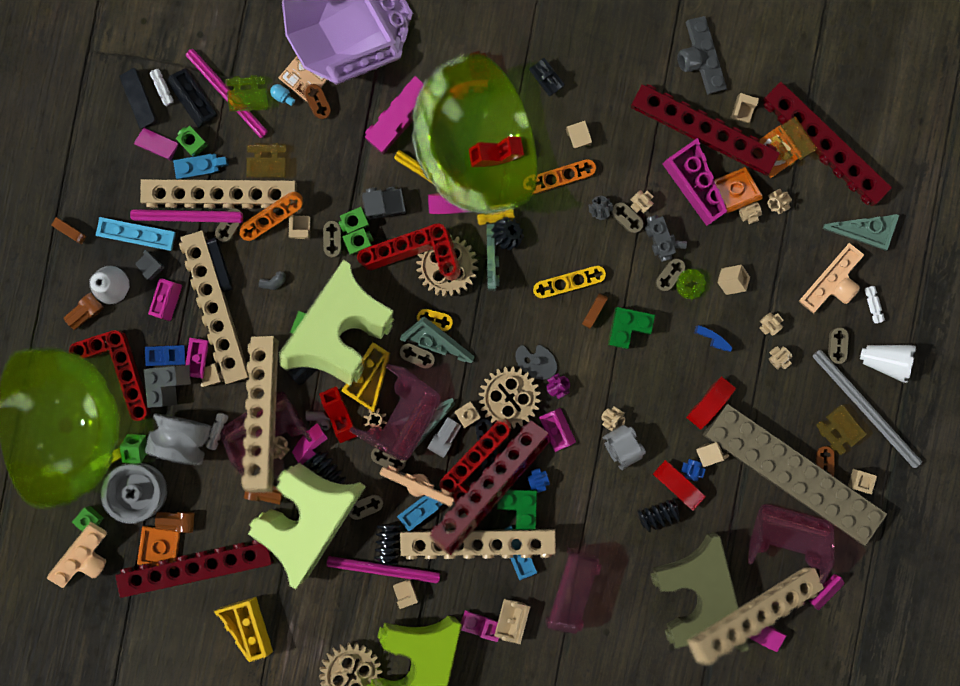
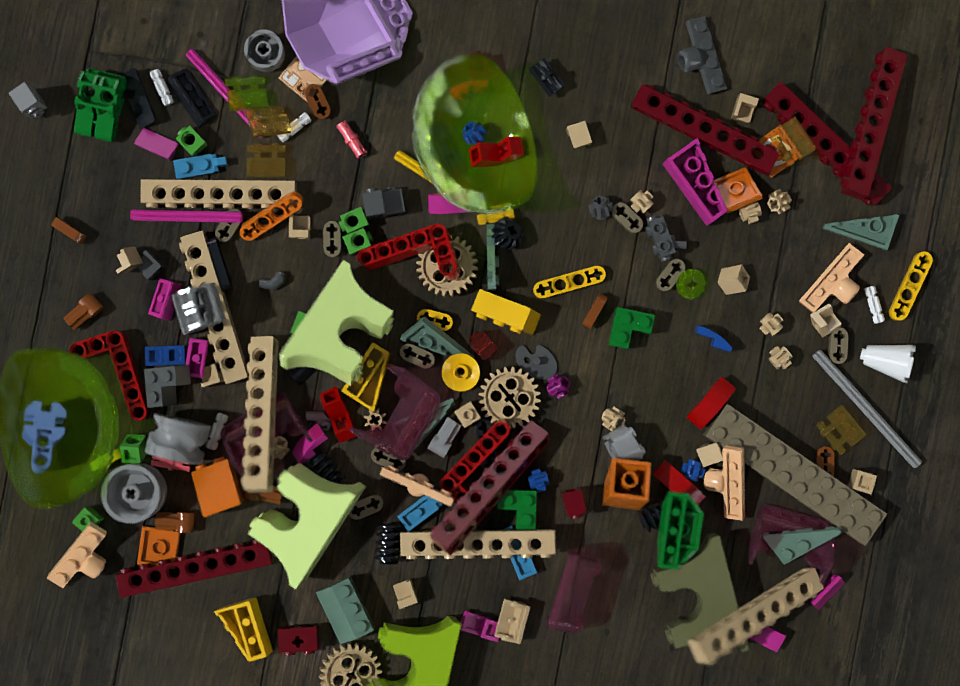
(28, 100): none -> light grey brick
(45, 430): none -> medium blue connector
(97, 112): none -> green connector
(109, 285): white cone -> none
(129, 259): none -> tan panel
(135, 234): medium azure plate -> none
(170, 464): none -> coral pin
(198, 308): none -> light grey connector
(217, 486): none -> orange slope
(258, 42): none -> light grey brick
(268, 121): none -> clear yellow plate
(281, 94): medium azure cylinder -> none
(296, 125): none -> white axle
(307, 633): none -> dark red brick
(345, 610): none -> sand green slope
(351, 139): none -> coral pin
(382, 569): dark pink axle -> none
(395, 119): dark pink wedge -> none
(454, 379): none -> yellow dish
(473, 133): none -> blue gear
(482, 344): none -> clear red brick
(505, 312): none -> yellow wedge
(558, 429): dark pink slope -> none
(560, 179): orange beam -> none
(573, 502): none -> dark red brick
(626, 484): none -> orange slope
(678, 530): none -> green wedge
(729, 482): none -> light nougat plate
(795, 543): none -> sand green wing
(825, 320): none -> tan panel
(895, 63): none -> dark red brick
(909, 285): none -> yellow beam

